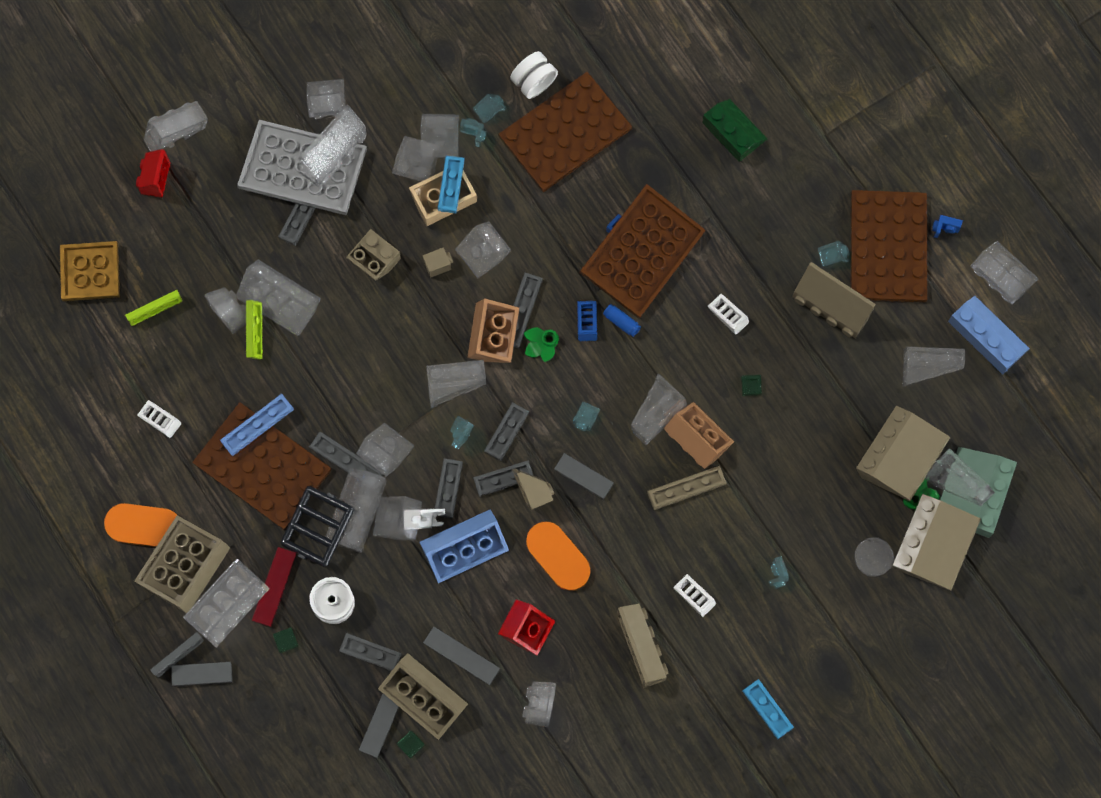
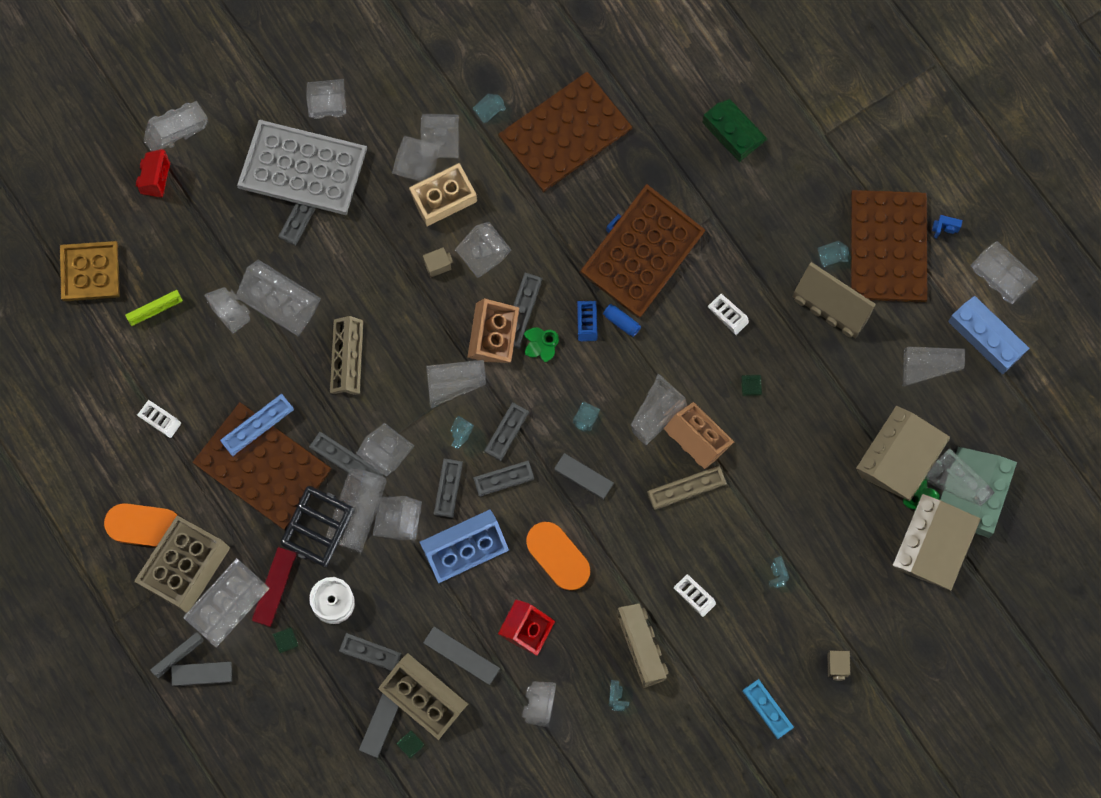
(253, 329): lime tile -> none
(332, 147): clear slope -> none
(349, 354): none -> dark tan fence
(374, 255): dark tan slope -> none
(422, 518): white hinge -> none
(451, 184): dark azure tile -> none
(474, 128): clear light blue bracket -> none
(534, 75): white wheel -> none
(534, 489): dark tan slope -> none
(615, 693): none -> clear light blue bracket
(838, 665): none -> dark tan brick
(873, 557): clear tile -> none

